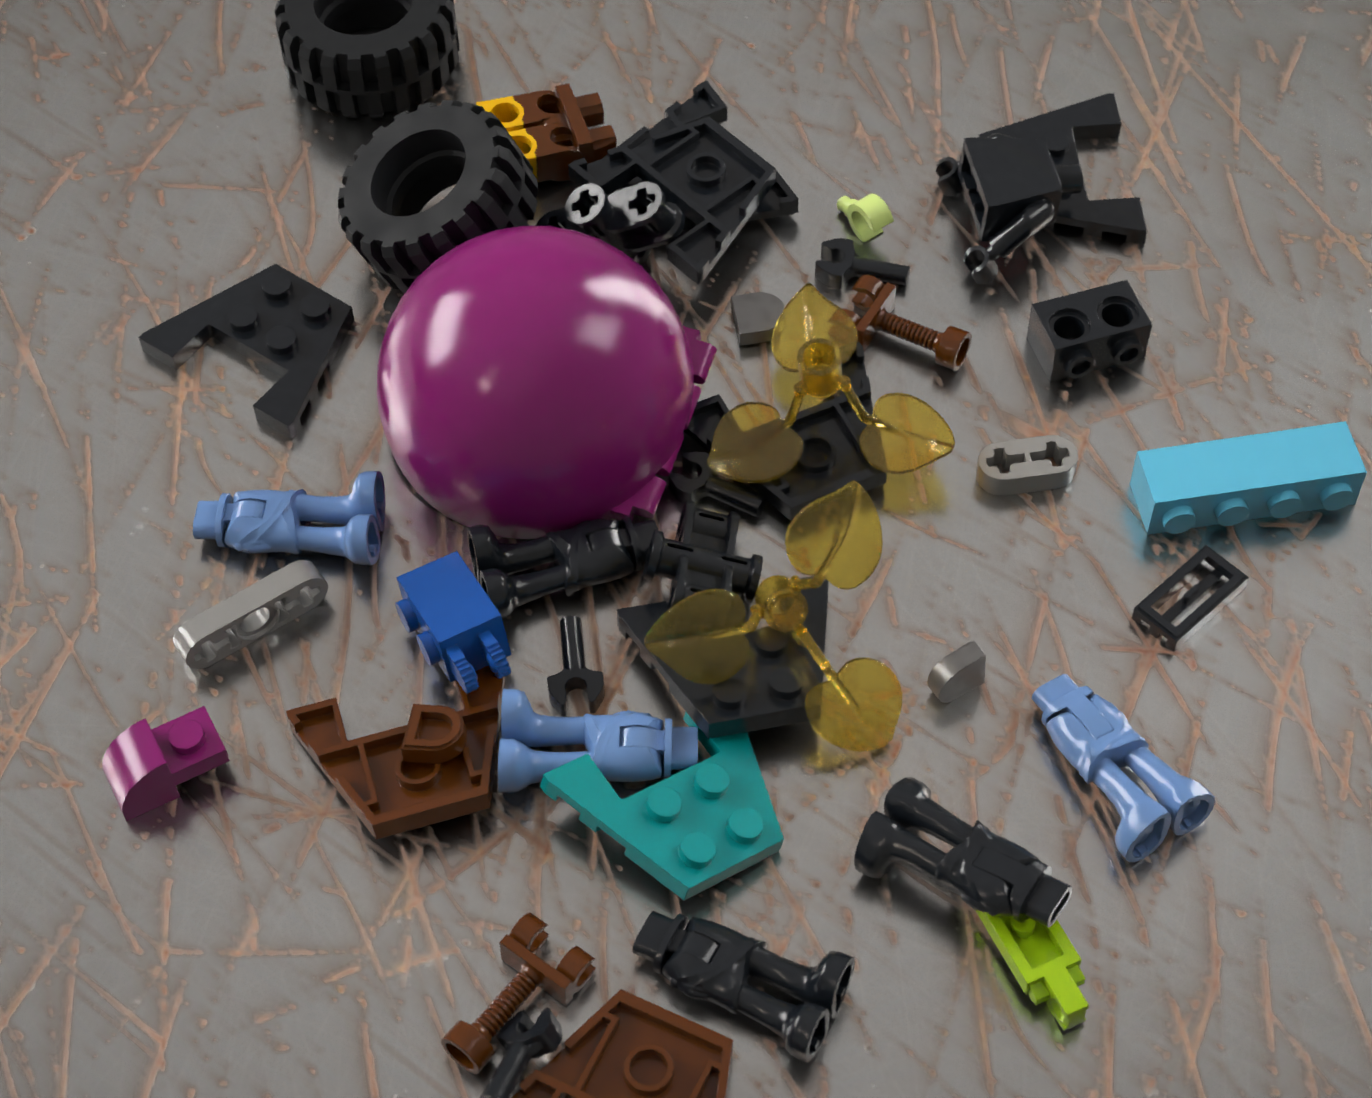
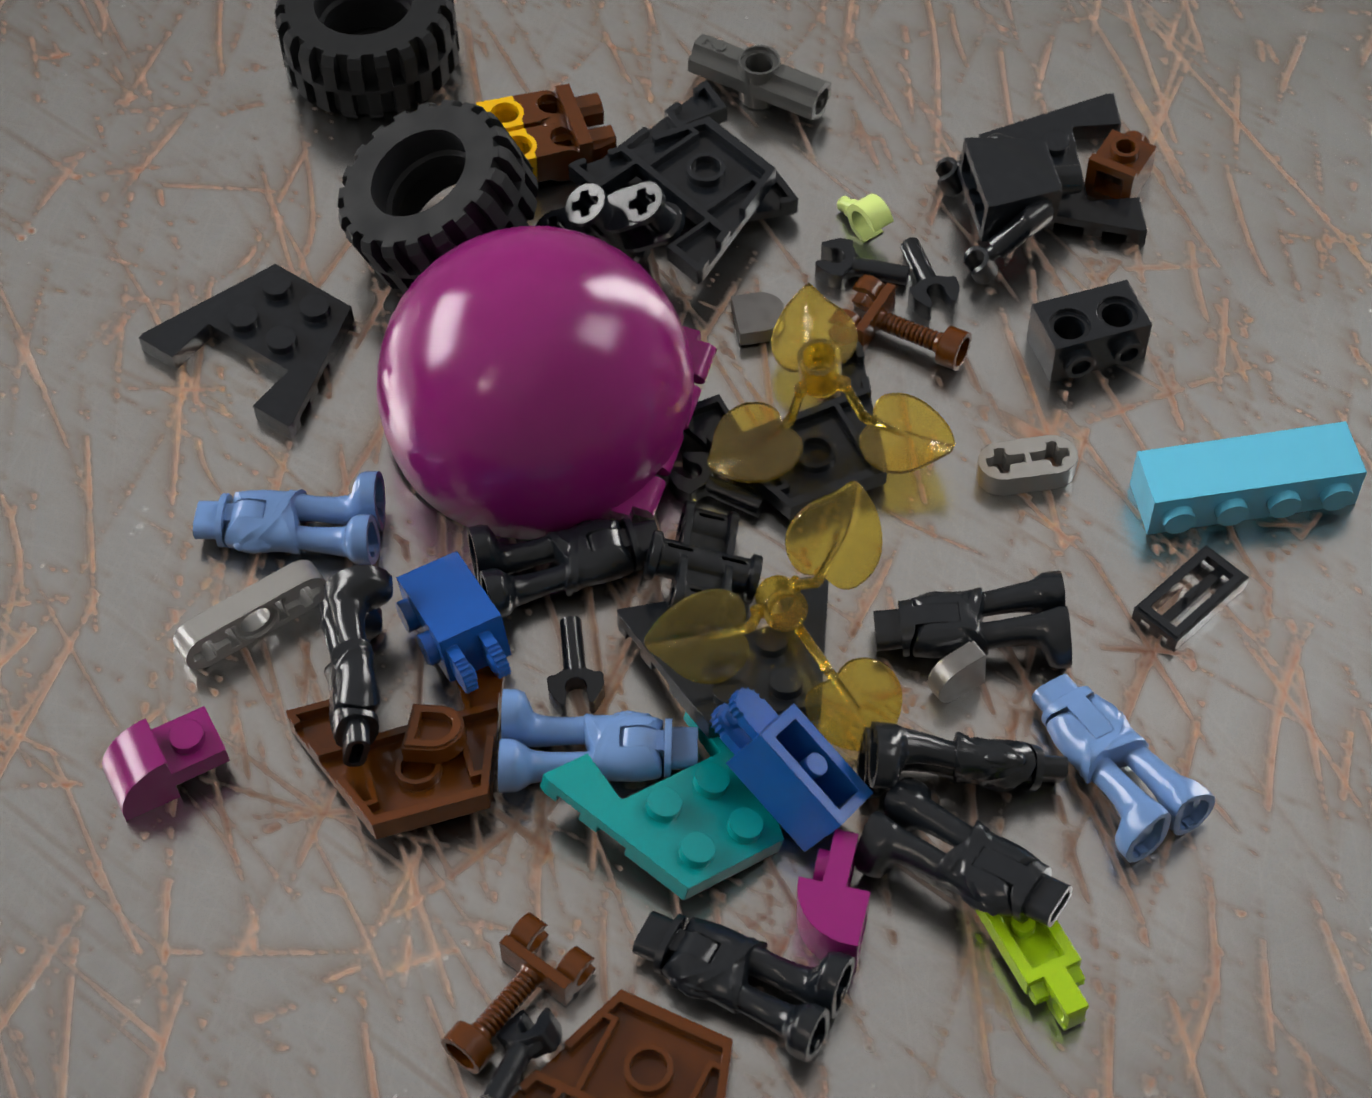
(349, 622): none -> black piece
(759, 77): none -> dark grey piece
(789, 767): none -> blue hinge
(828, 909): none -> magenta brick
(928, 283): none -> black bar
(947, 620): none -> black piece
(976, 761): none -> black piece
(1122, 156): none -> reddish brown brick

